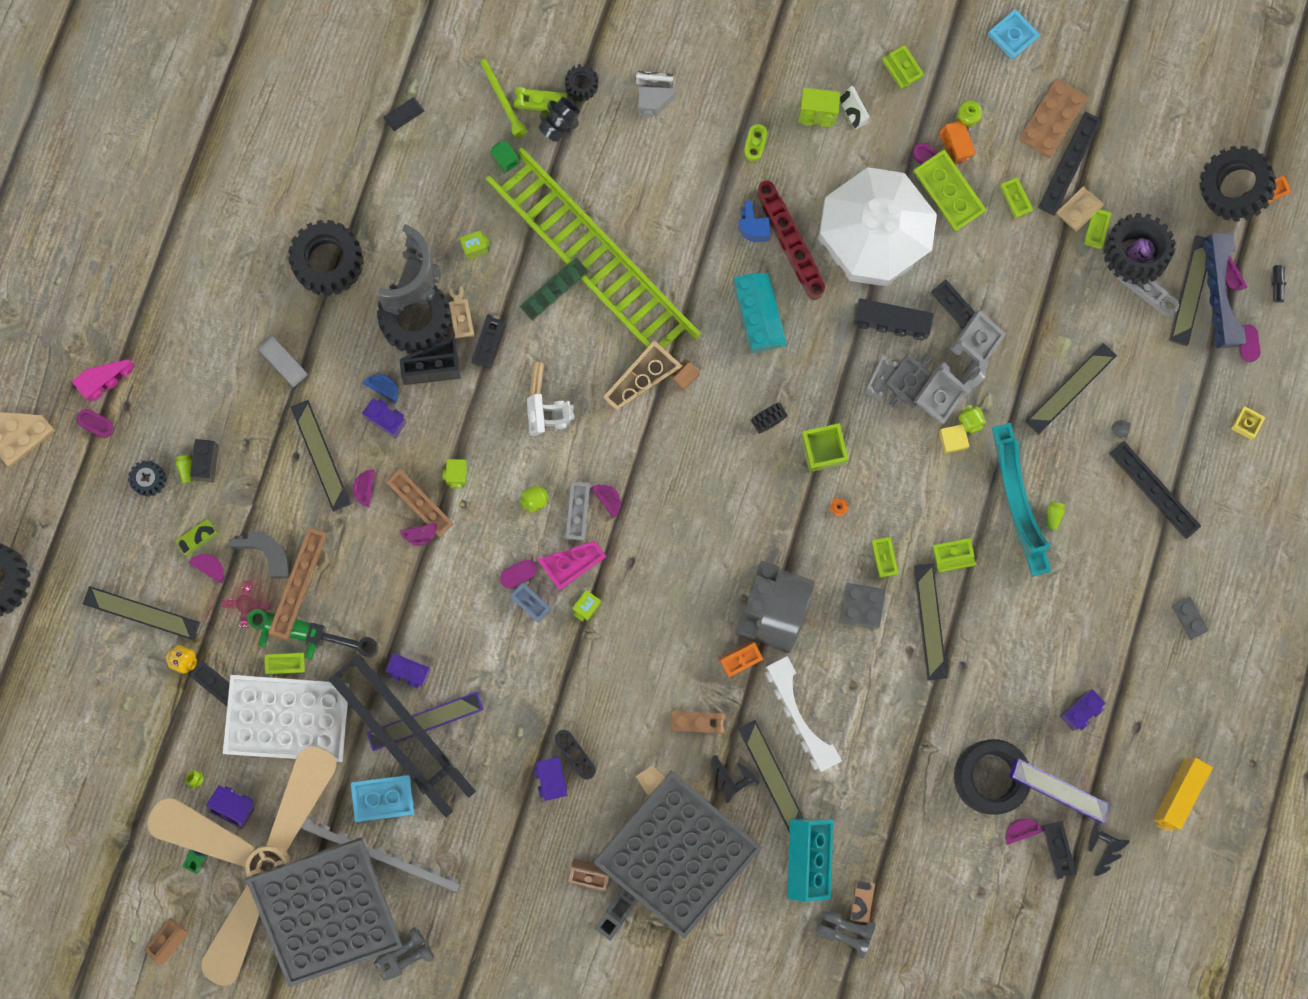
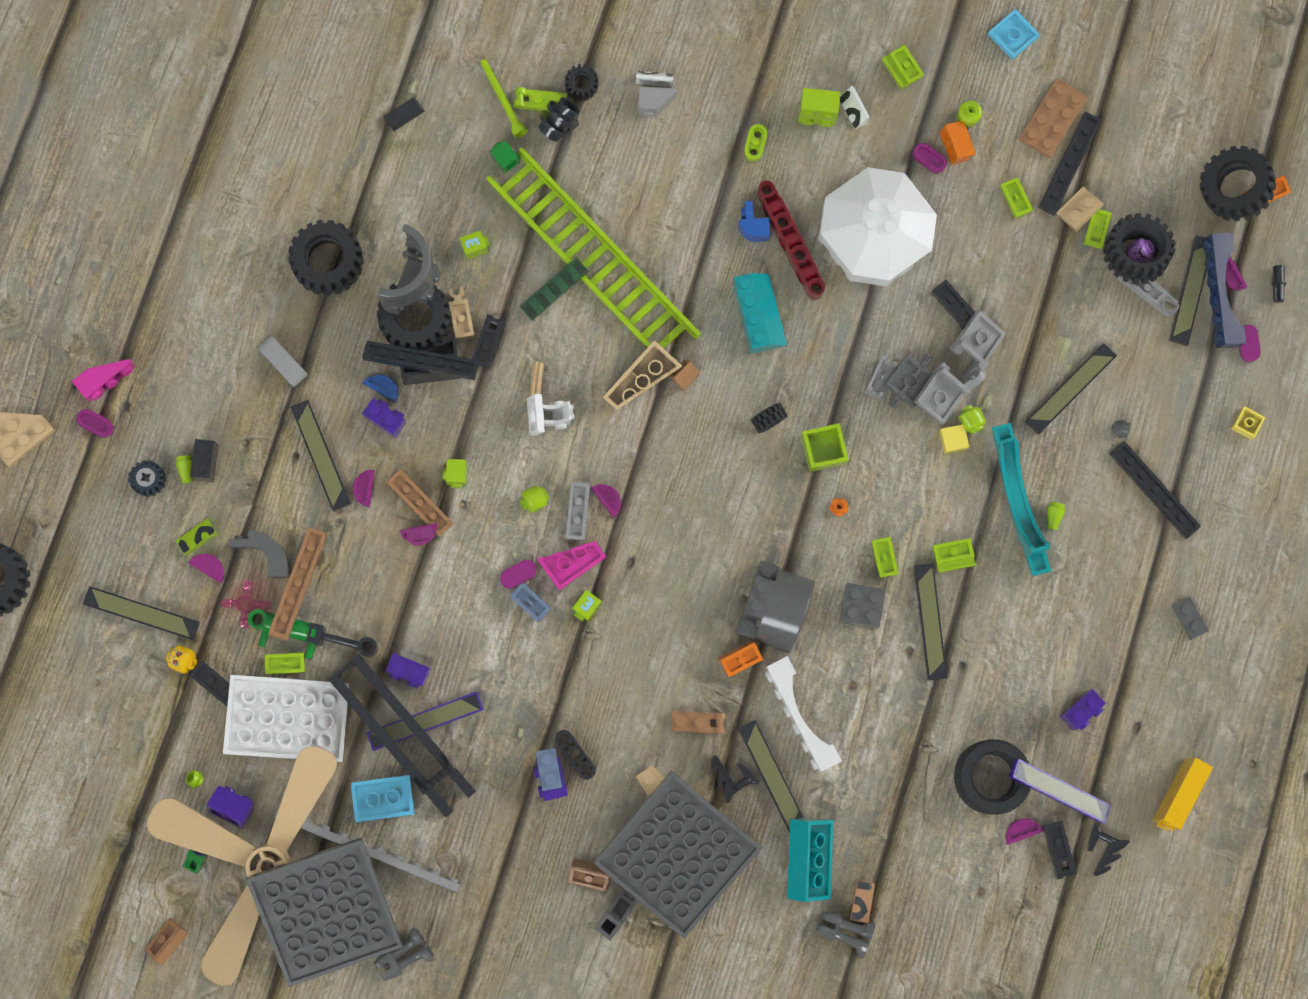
(420, 360): none -> black tile
(548, 769): none -> sand blue plate
(893, 318): black brick -> none
(949, 190): lime plate -> none

